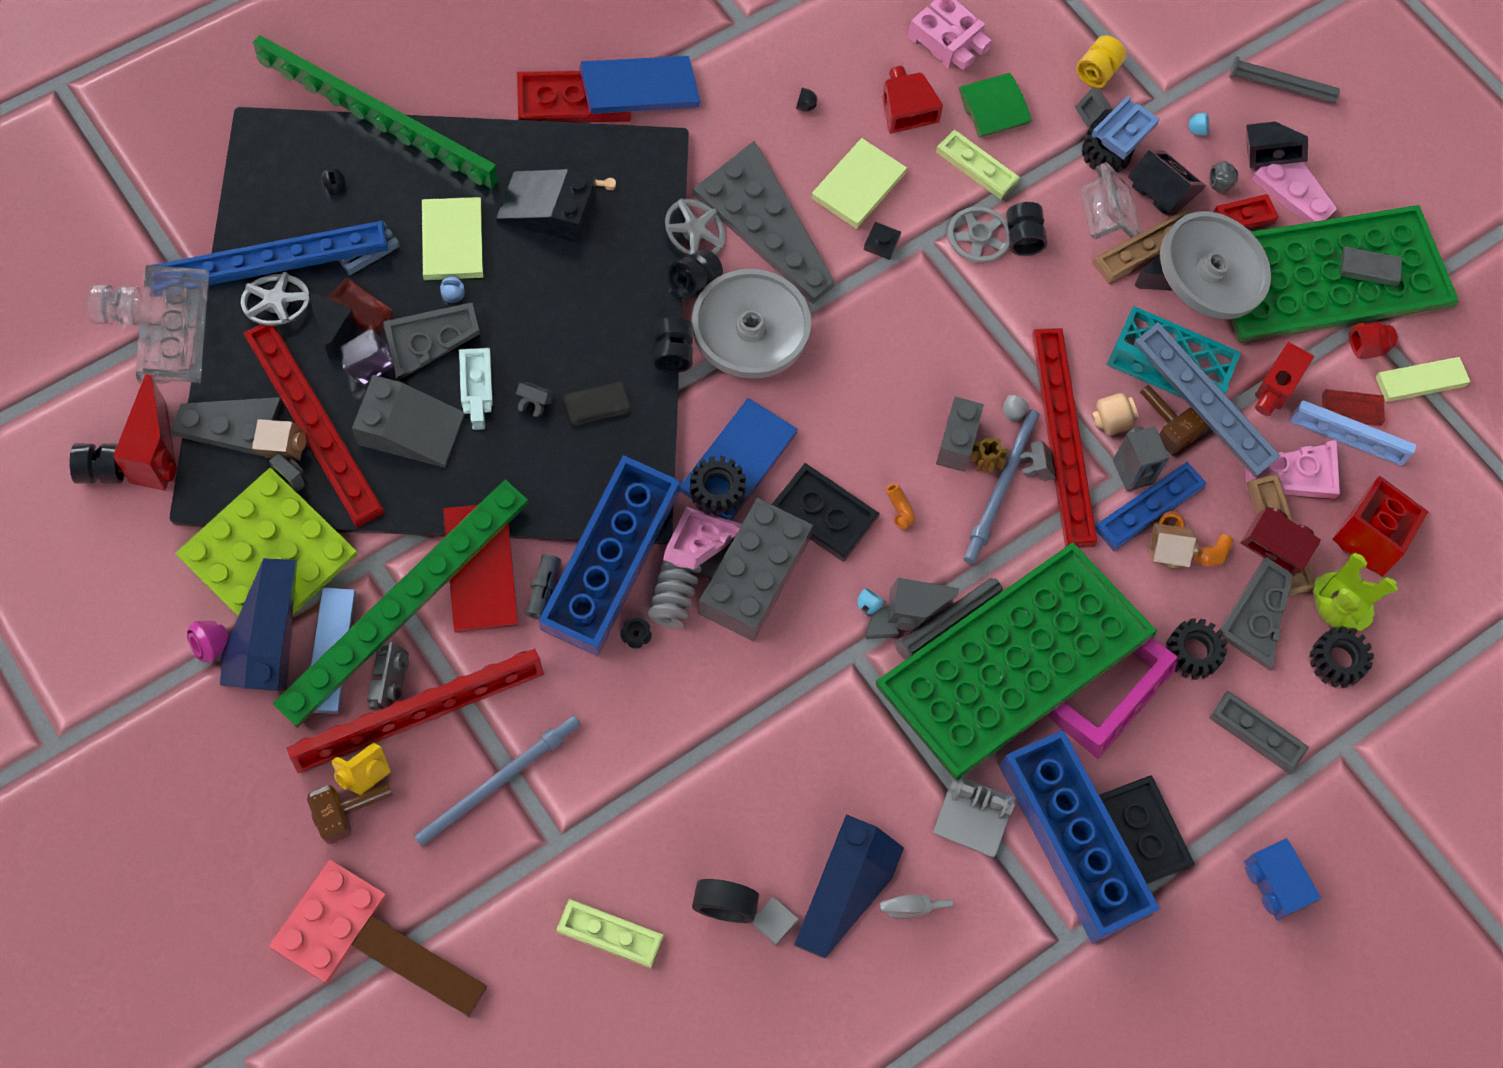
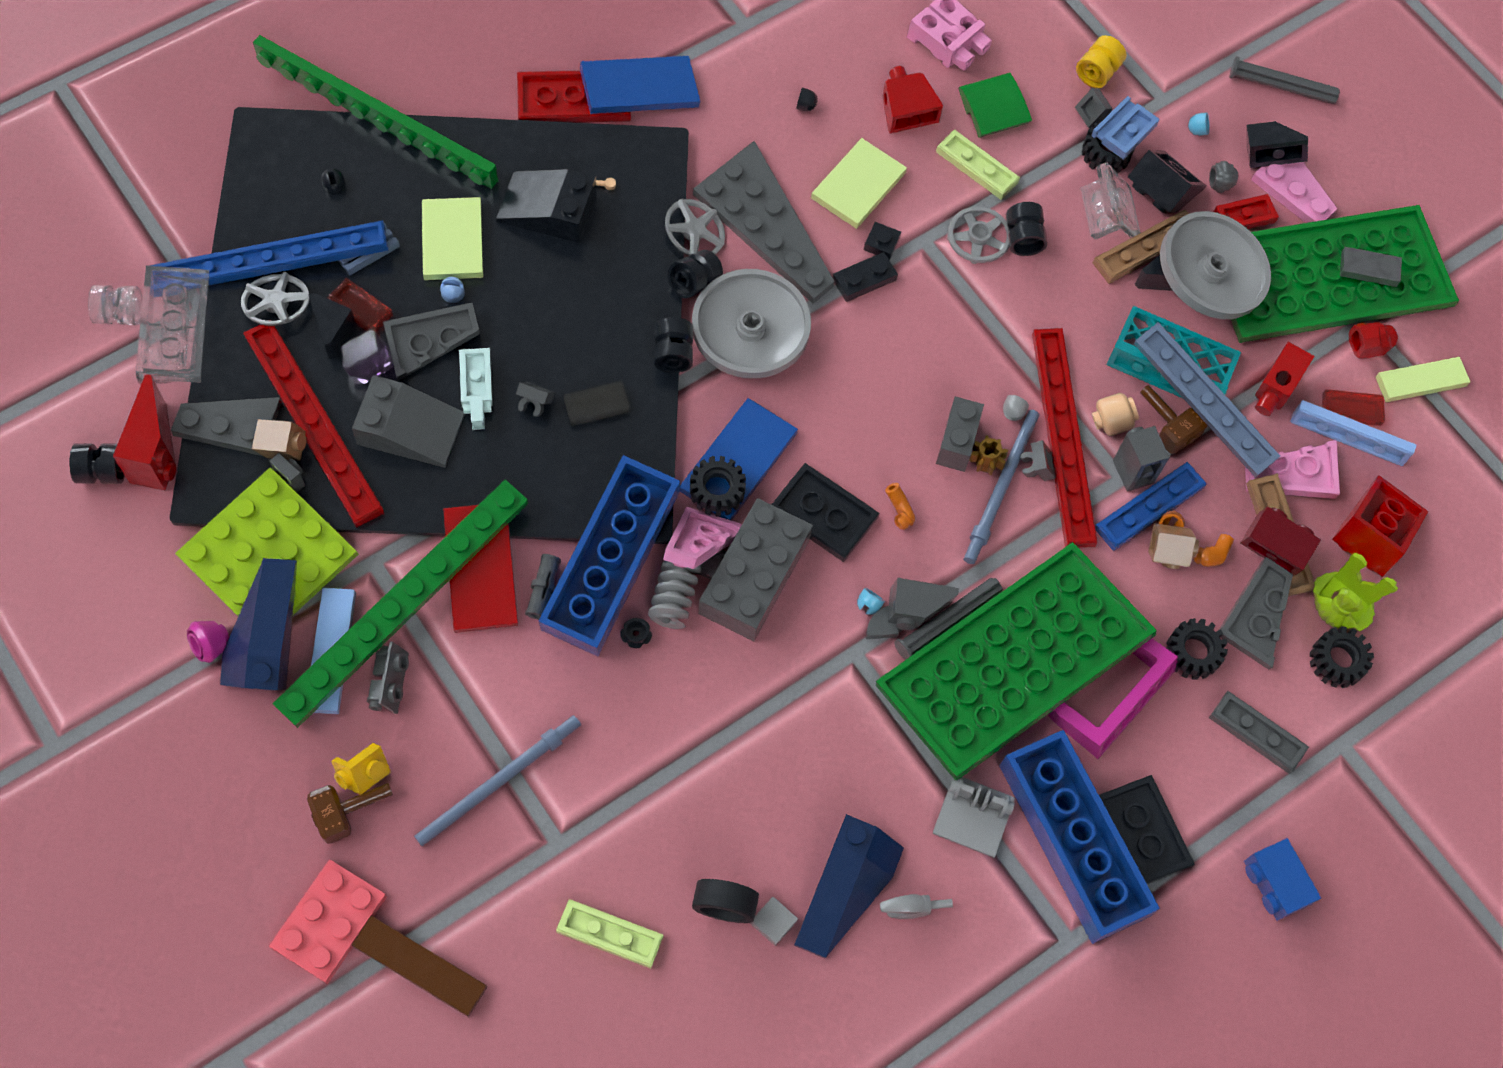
(415, 711): red plate -> none
(865, 276): none -> black plate

